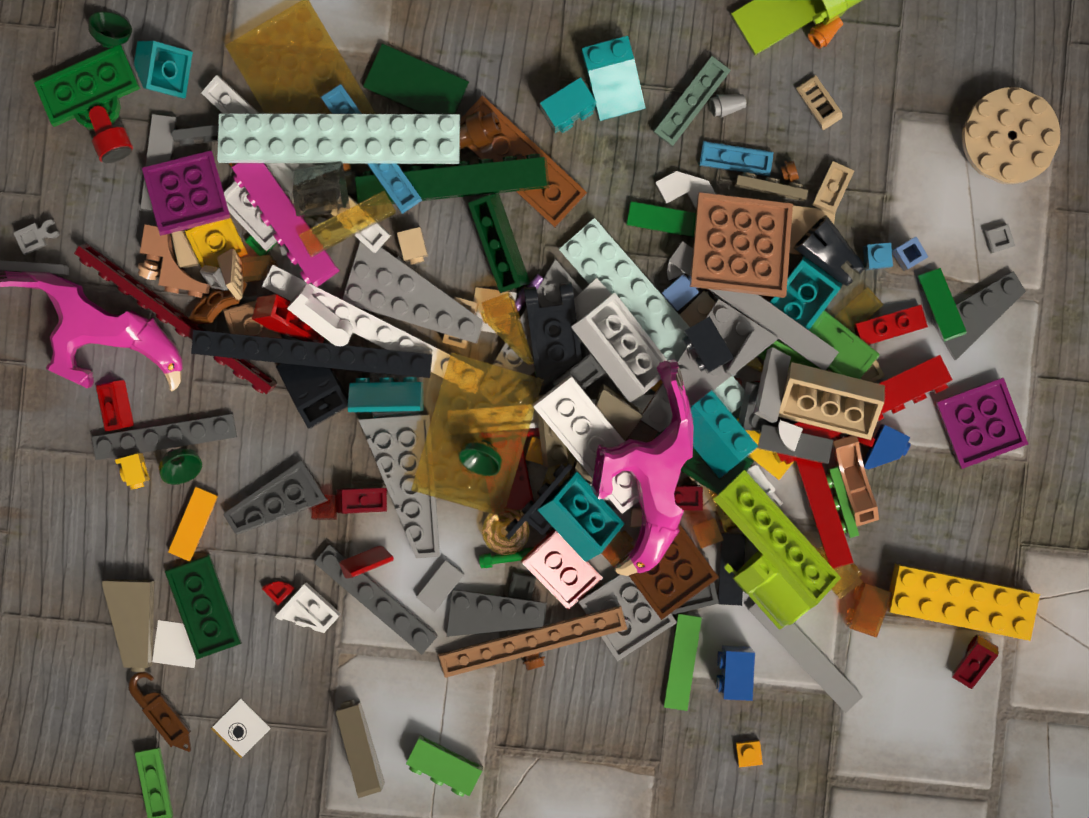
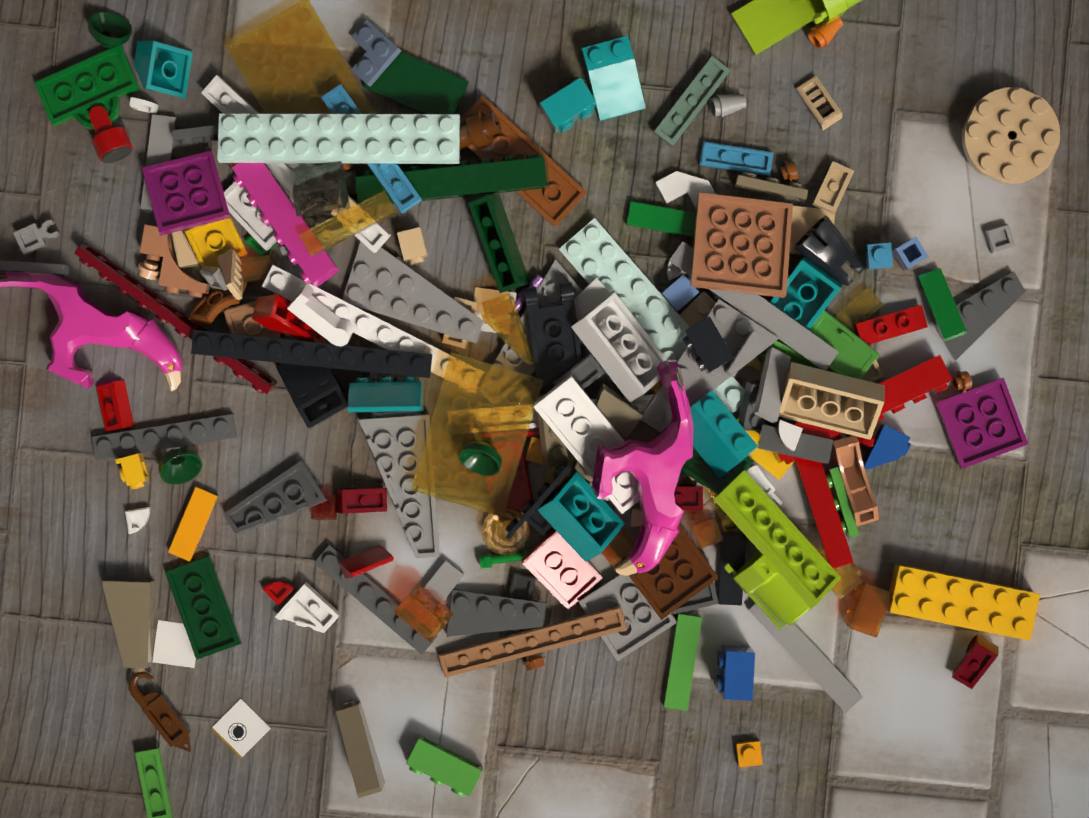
(137, 519): none -> white tile
(143, 105): none -> white tile
(378, 55): none -> sand blue plate
(423, 612): none -> clear orange brick
(961, 381): none -> dark orange plate

